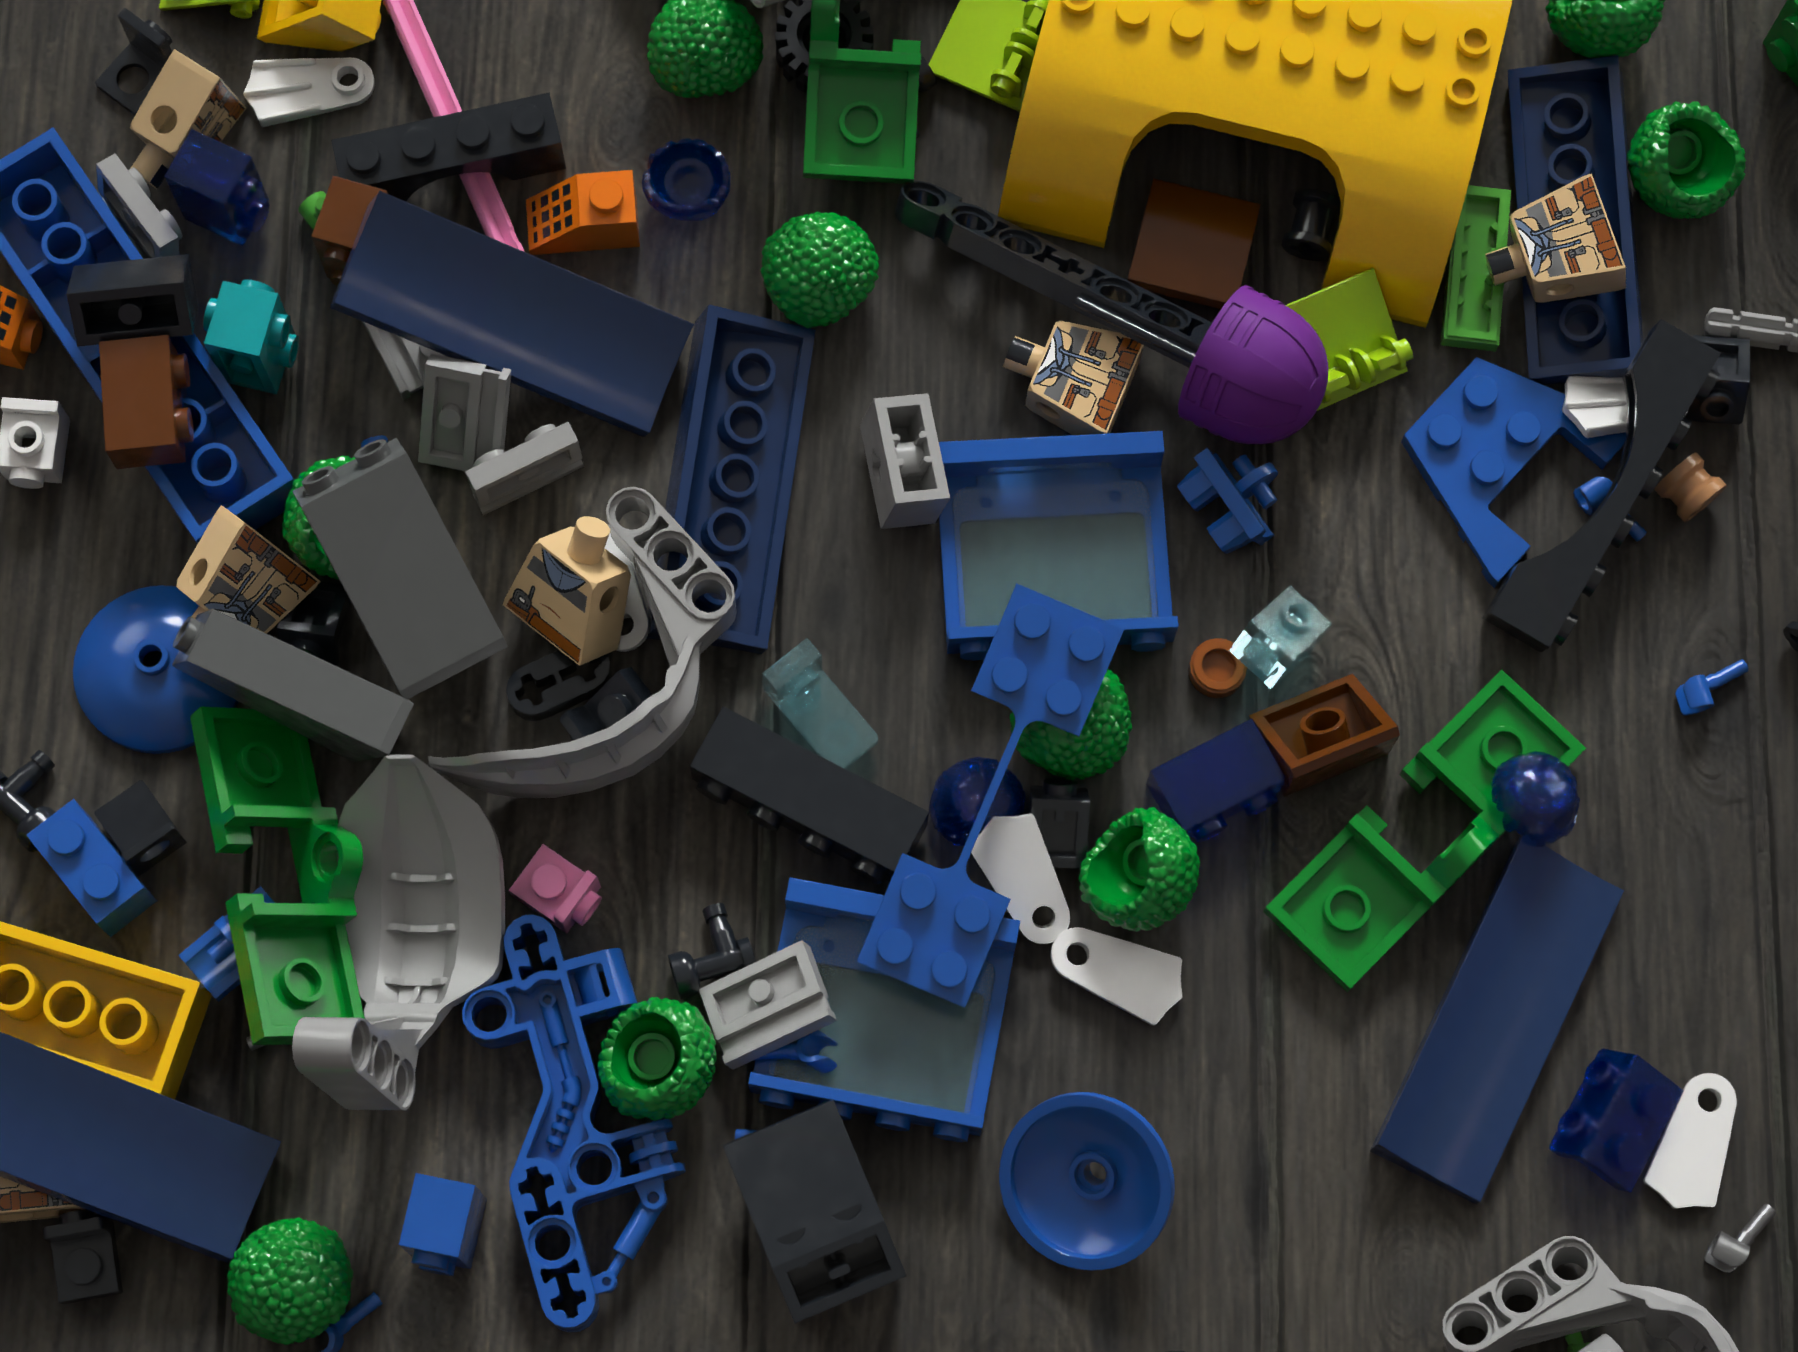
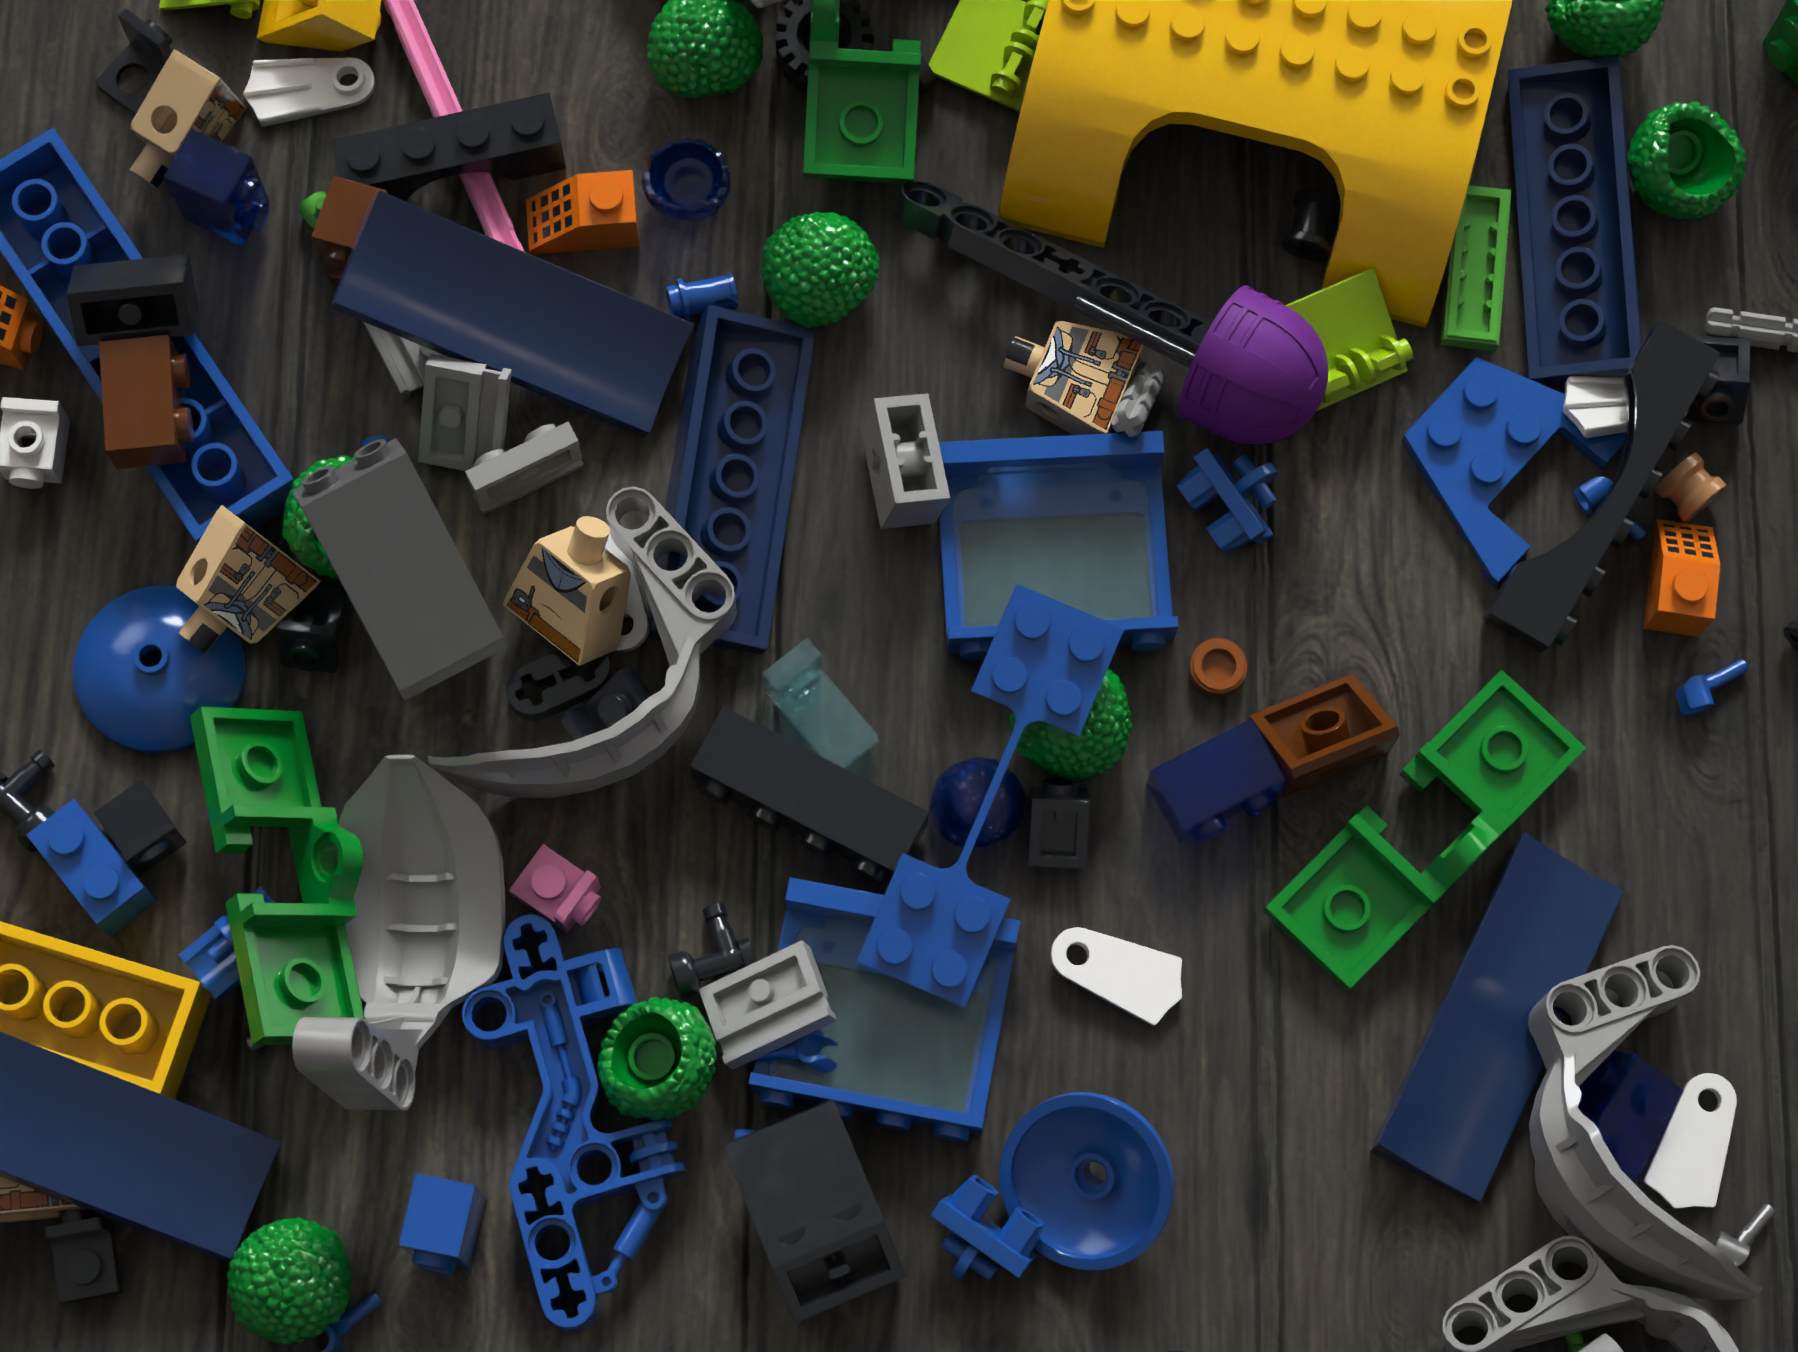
(128, 199): light grey plate -> none
(250, 335): teal brick -> none
(291, 686): dark grey slope -> none
(695, 296): none -> blue pin
(1008, 1246): none -> blue hips
(1020, 868): white piece -> none
(1138, 399): none -> light grey axle
(1140, 871): green hair -> none
(1193, 244): reddish brown slope -> none
(1280, 637): clear light blue brick -> none
(1536, 796): clear blue hair -> none
(1562, 246): torso -> none
(1572, 1162): none -> light grey piece
(1682, 579): none -> orange slope

